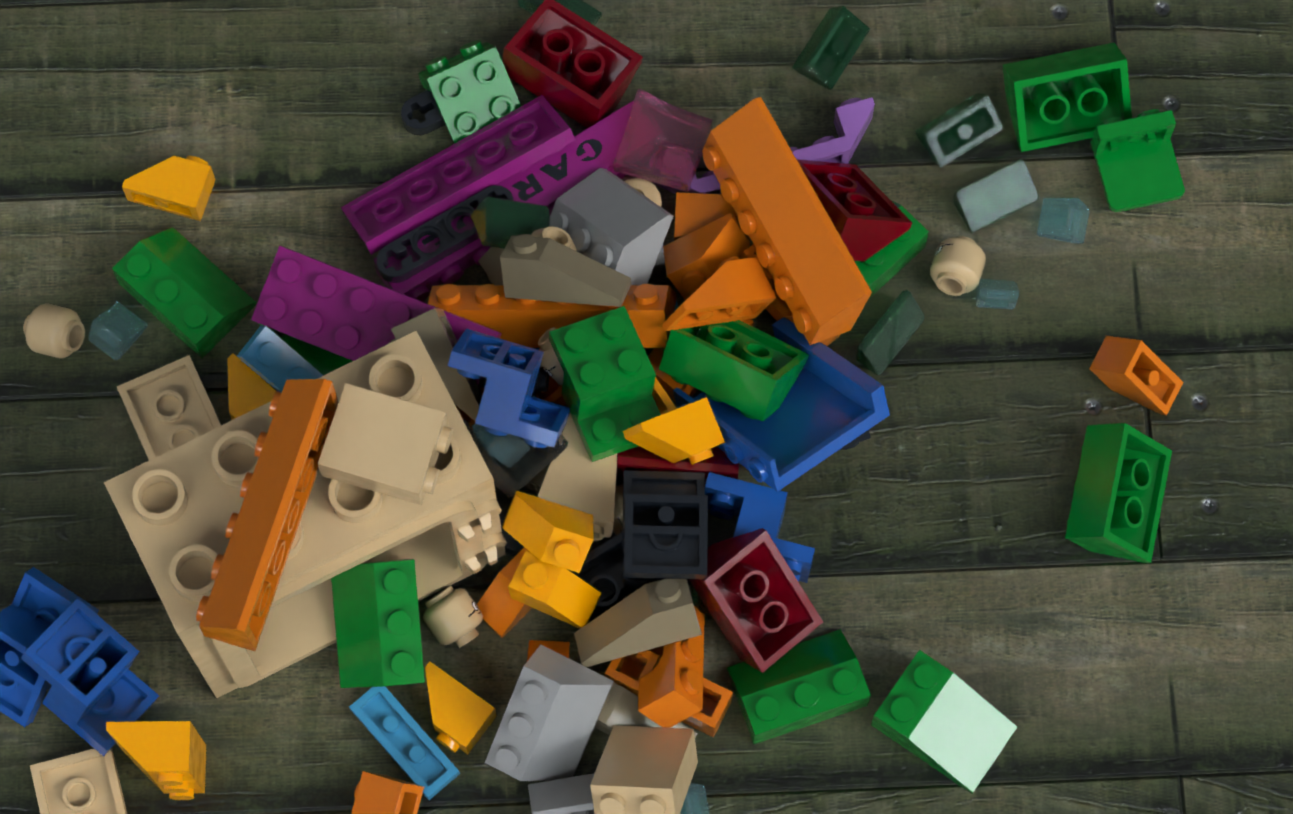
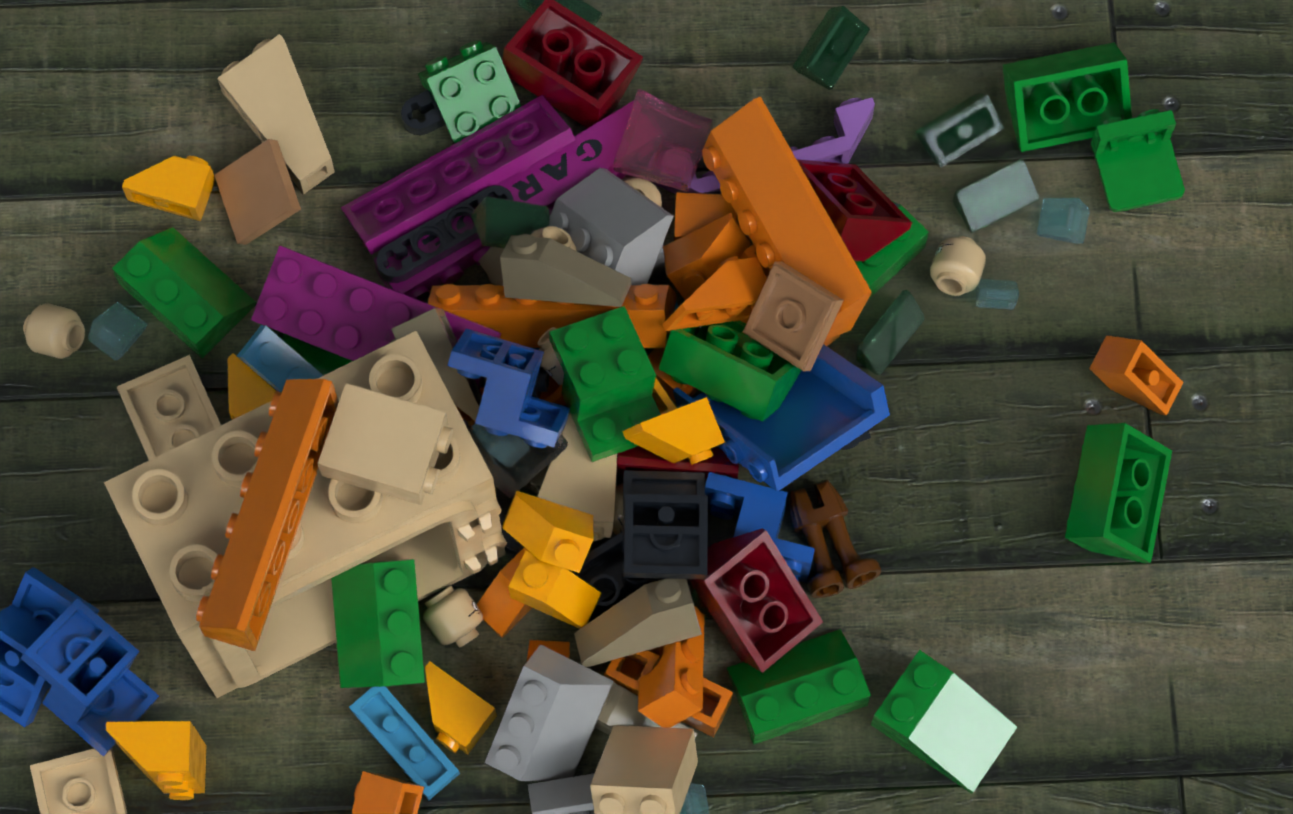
(257, 191): none -> medium nougat tile
(275, 107): none -> tan slope
(792, 316): none -> medium nougat tile
(830, 516): none -> reddish brown piece

